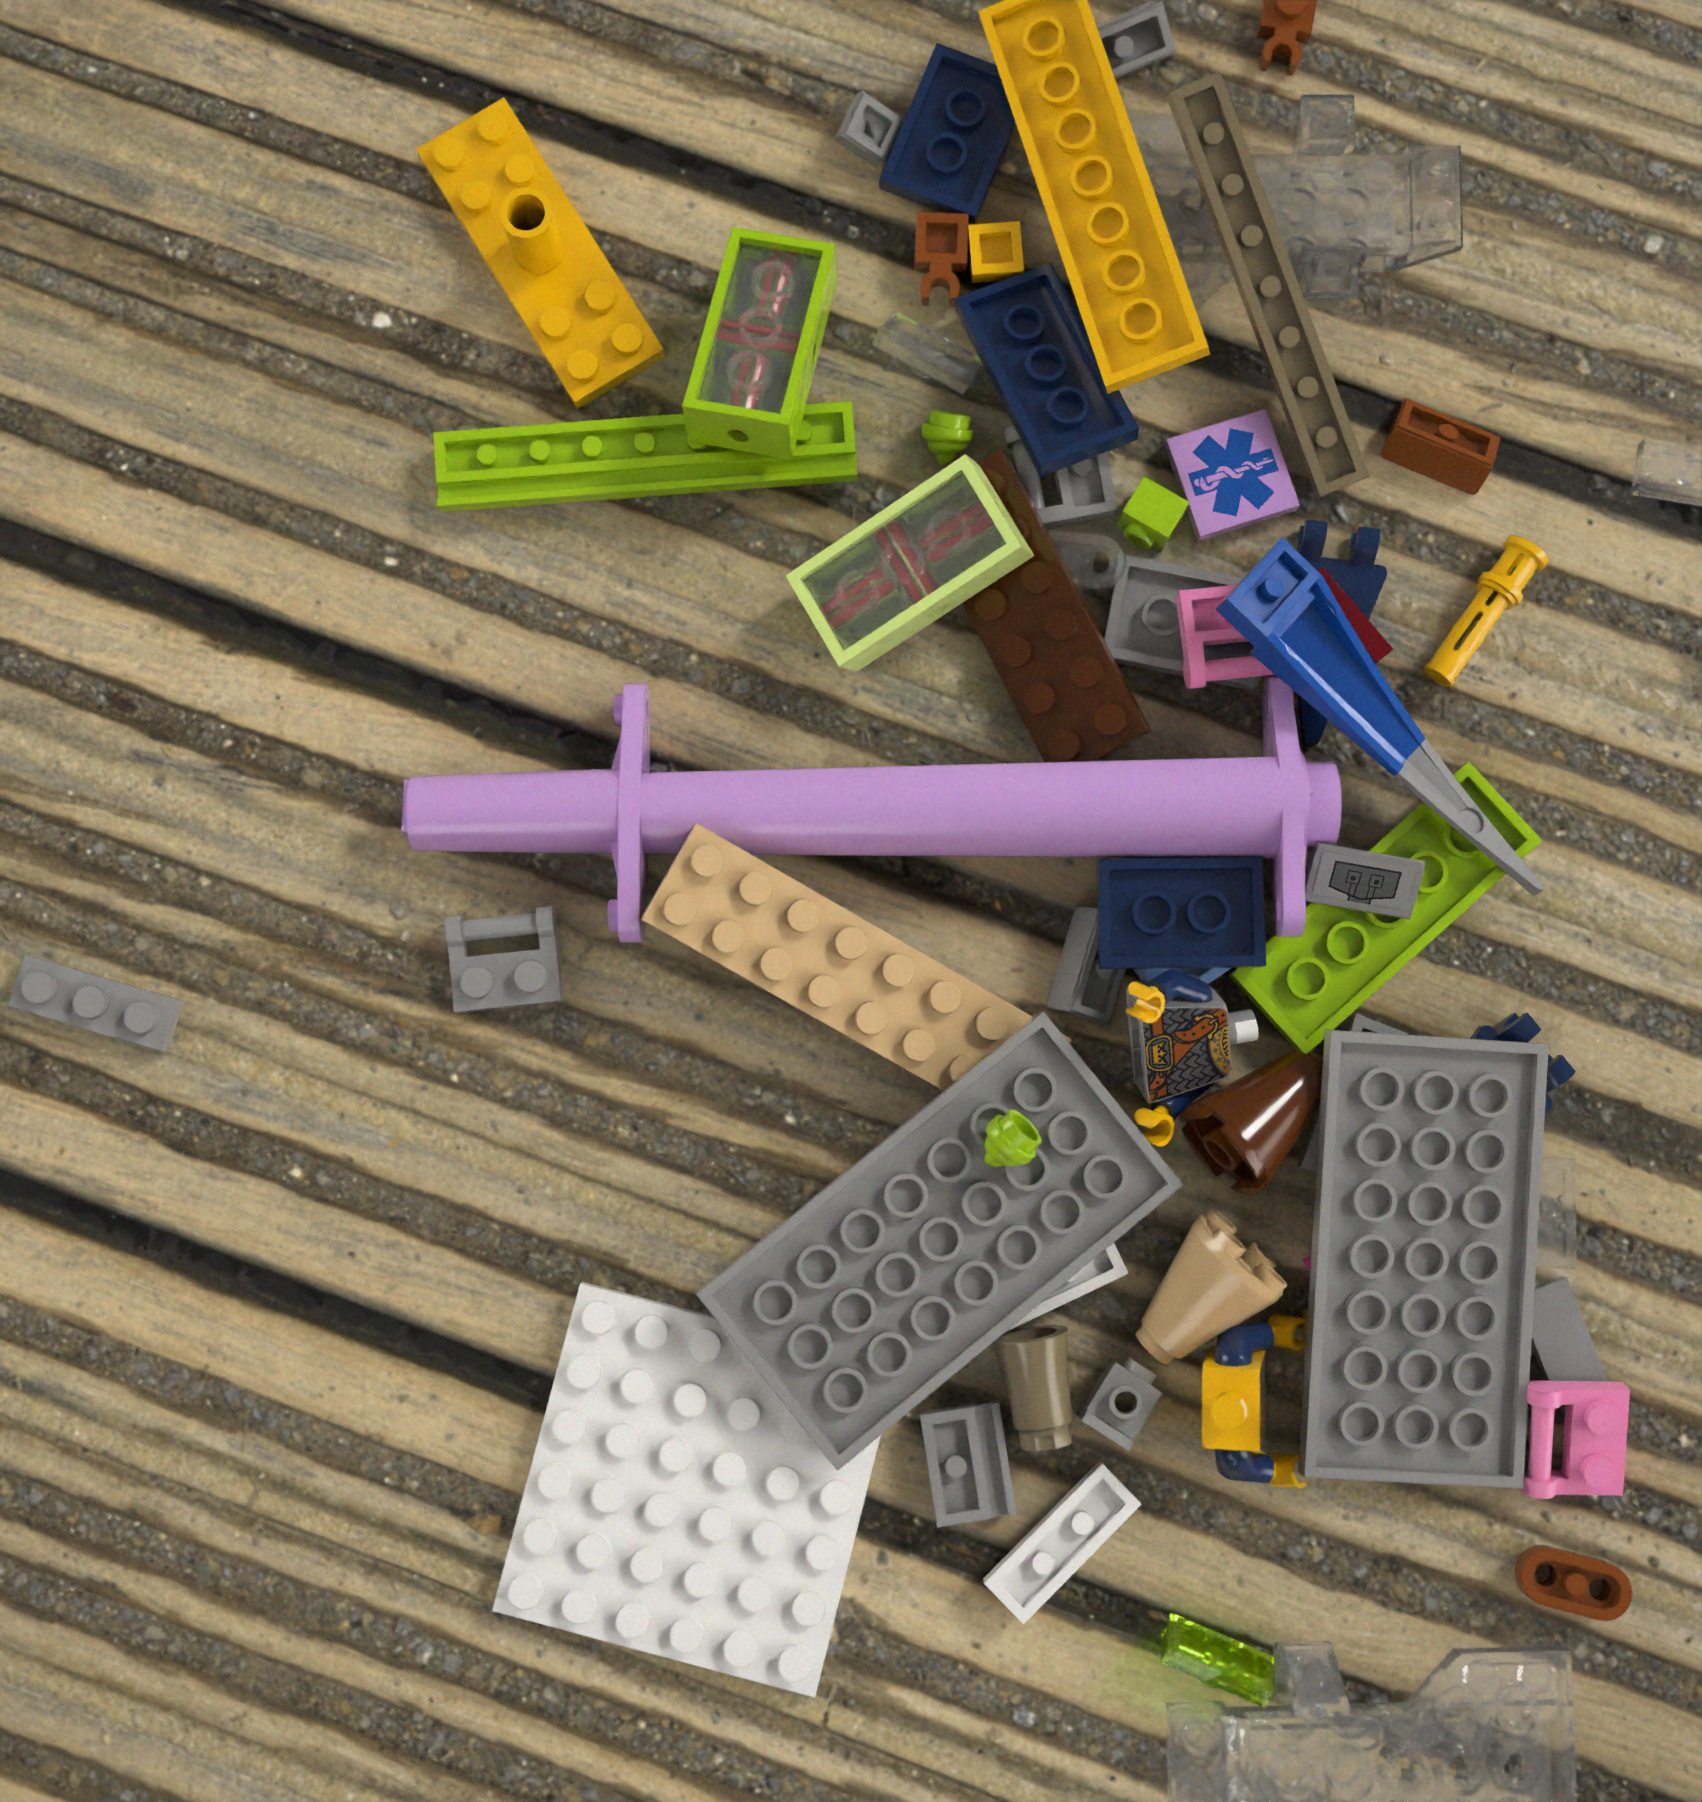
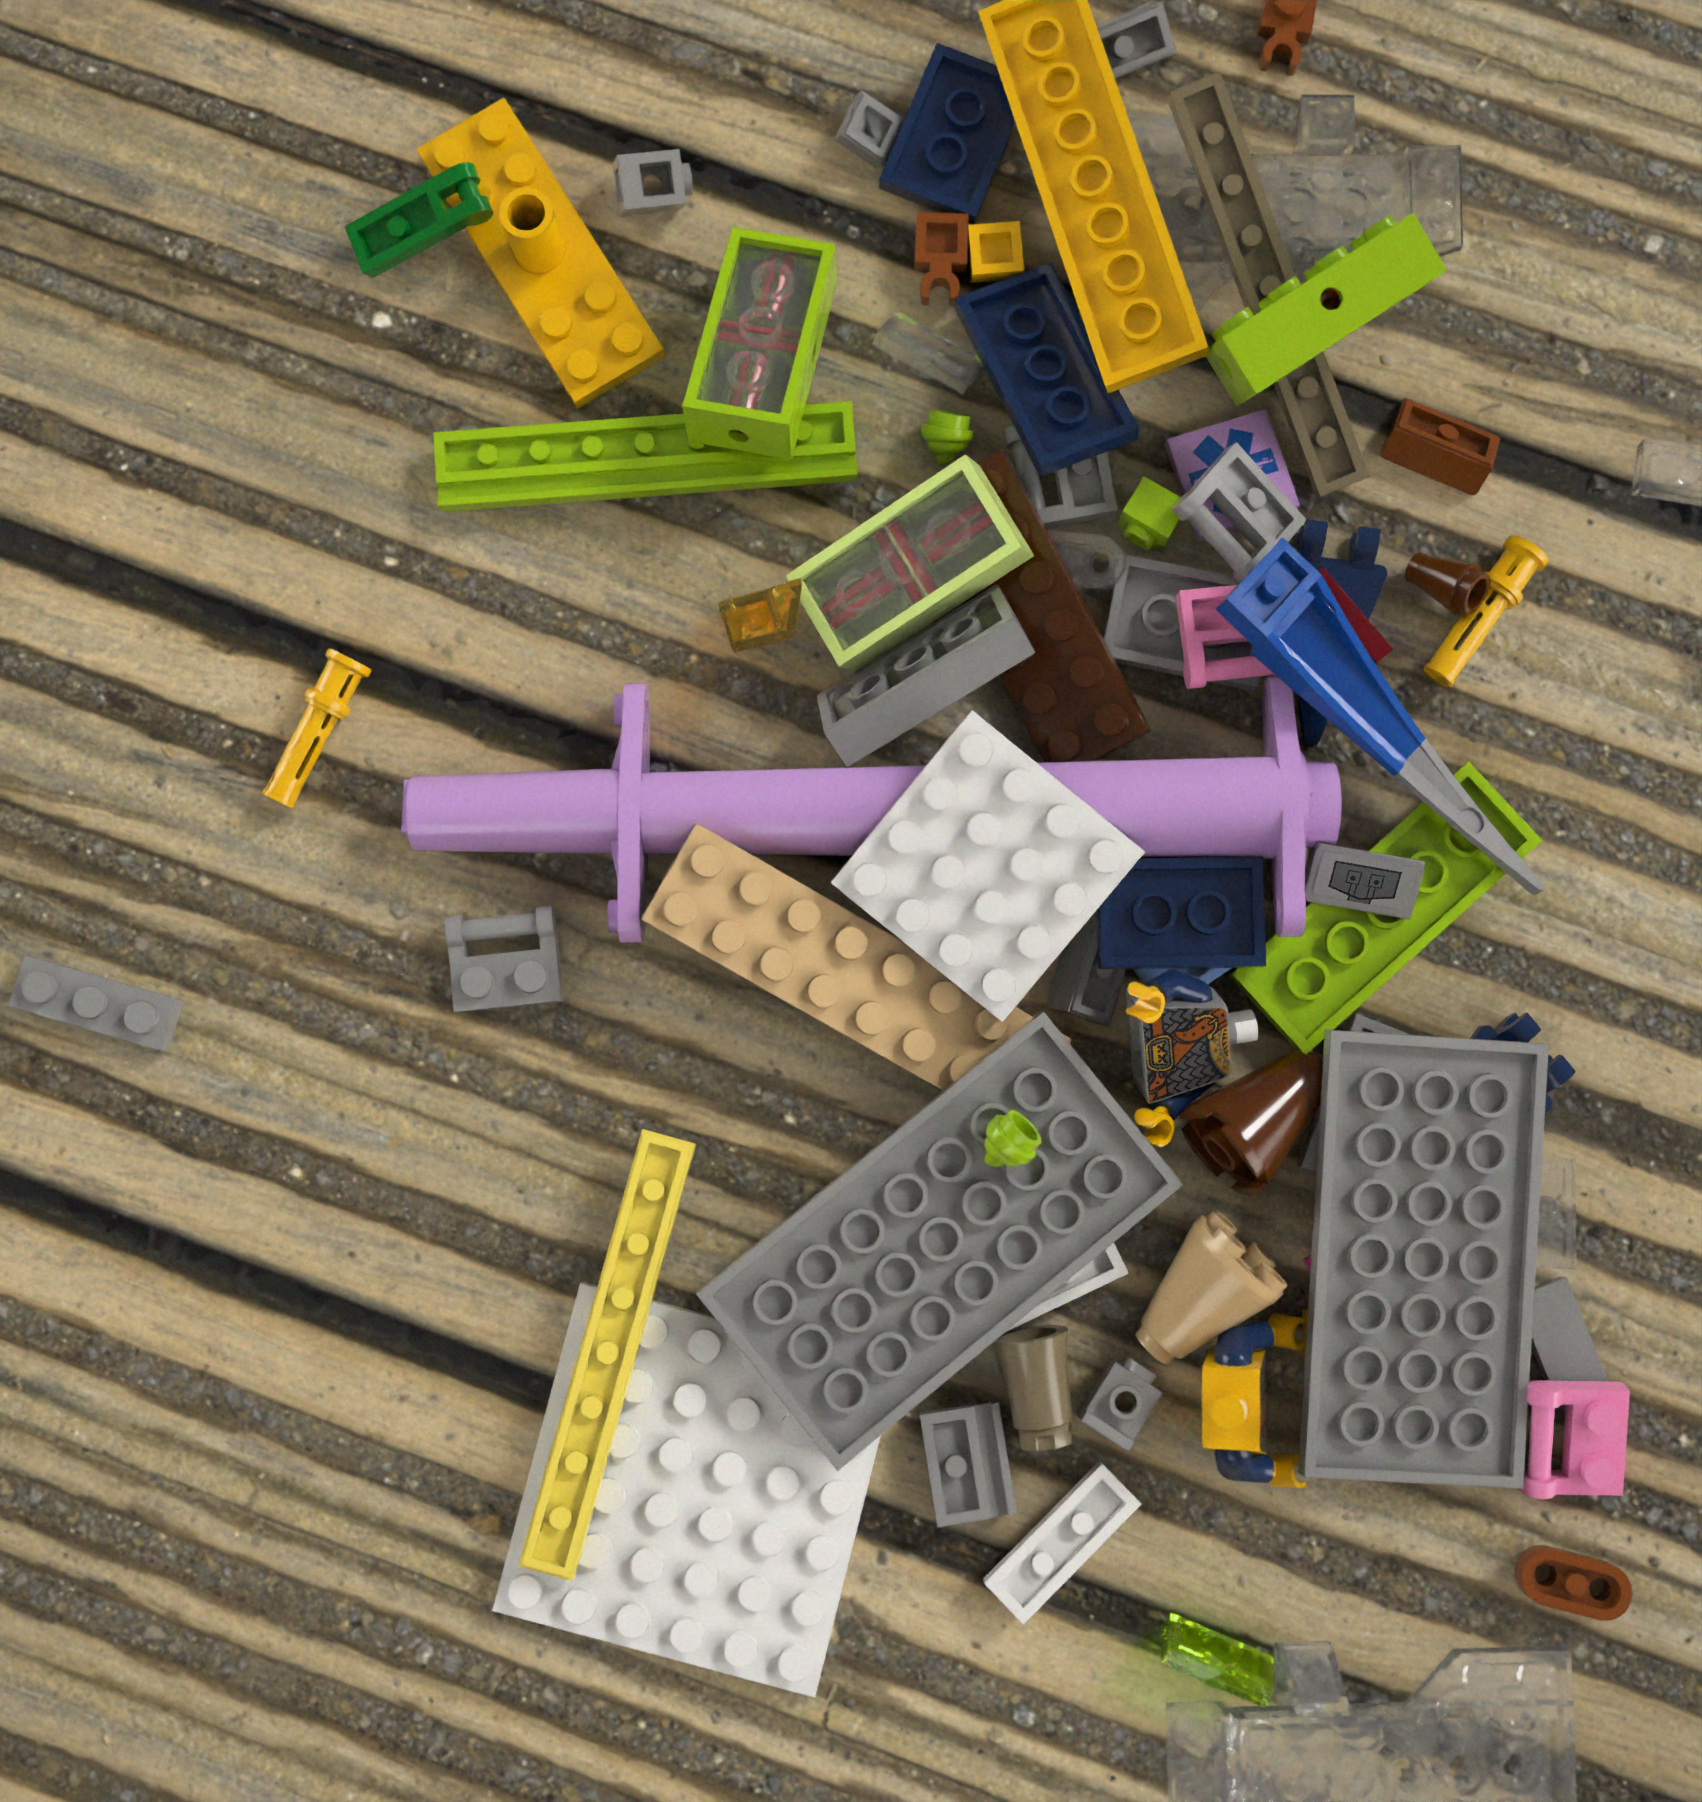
(326, 705): none -> yellow pin
(418, 219): none -> green plate
(607, 1355): none -> light yellow tile
(666, 166): none -> light grey brick
(762, 615): none -> clear yellow slope
(922, 675): none -> light grey slope
(987, 866): none -> white plate
(1247, 501): none -> light grey plate
(1334, 301): none -> lime brick
(1450, 582): none -> reddish brown cone

